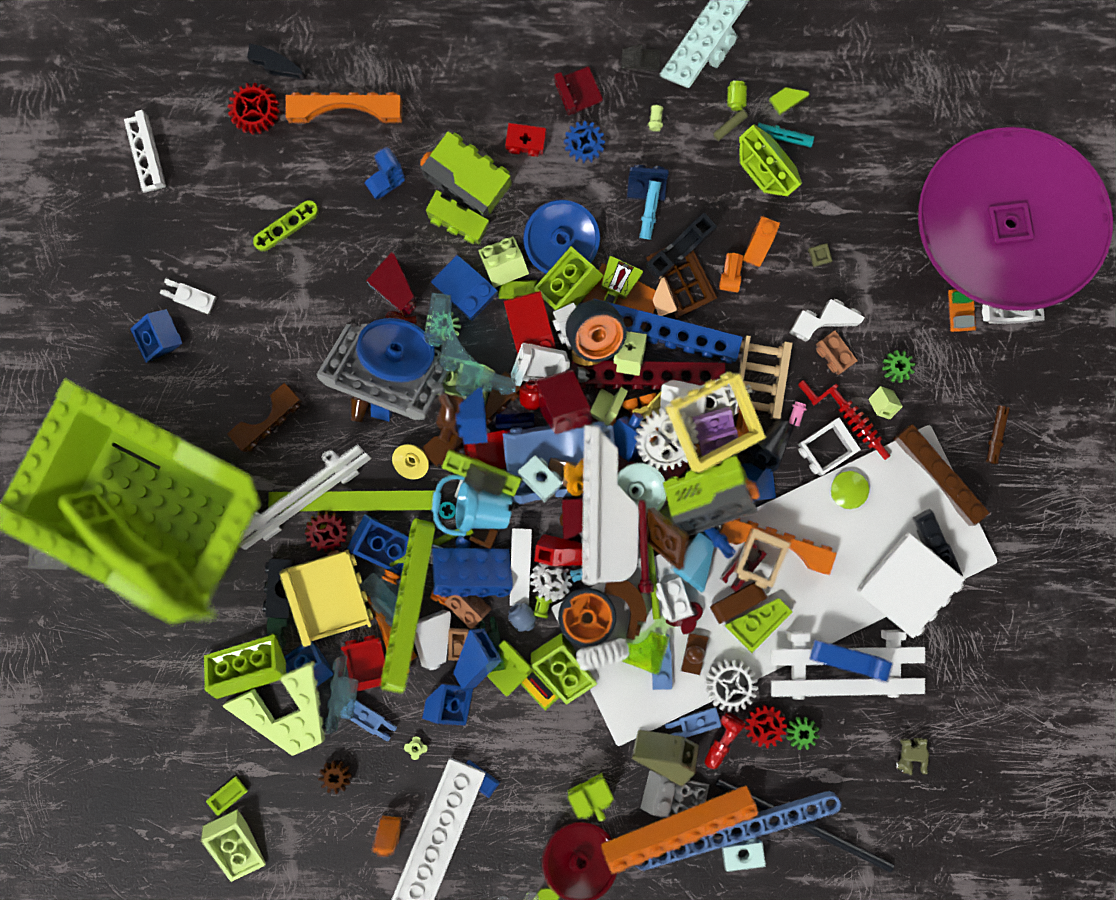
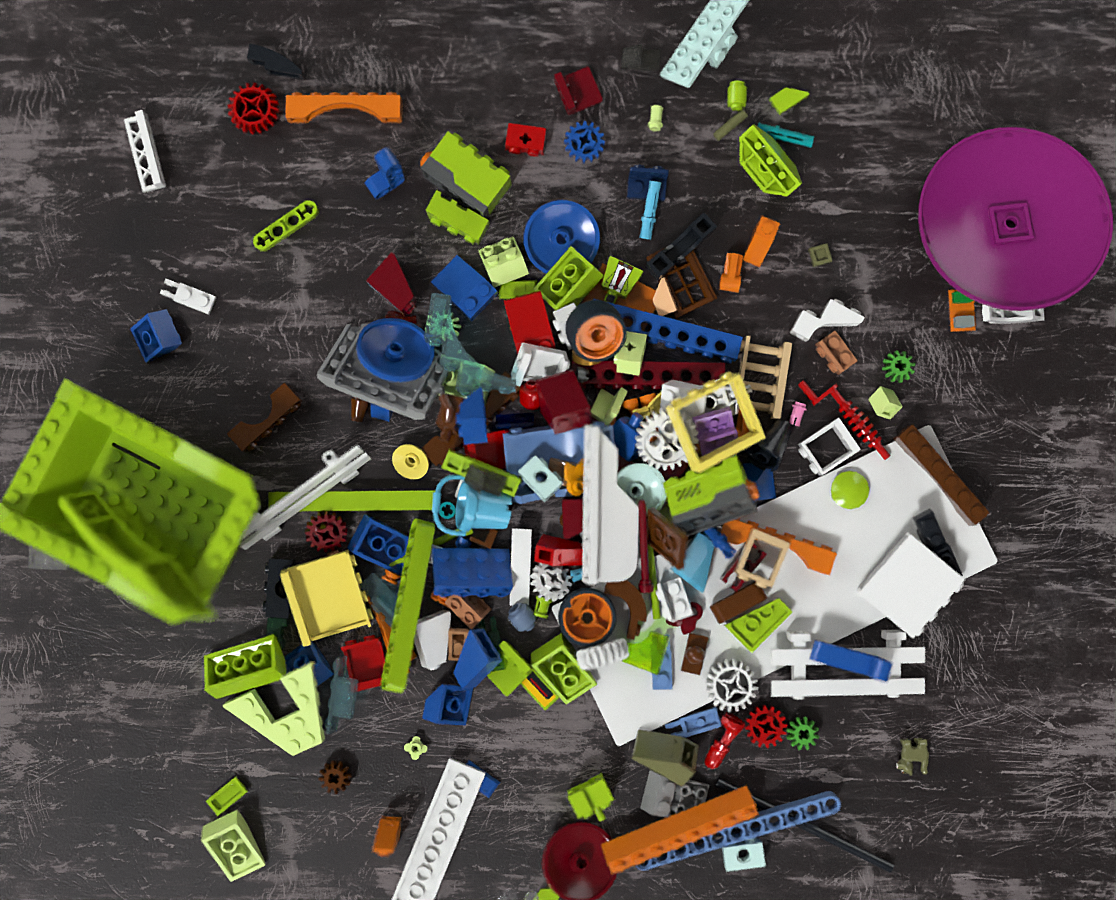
(371, 720): medium blue hinge -> none
(995, 443): reddish brown pin -> none

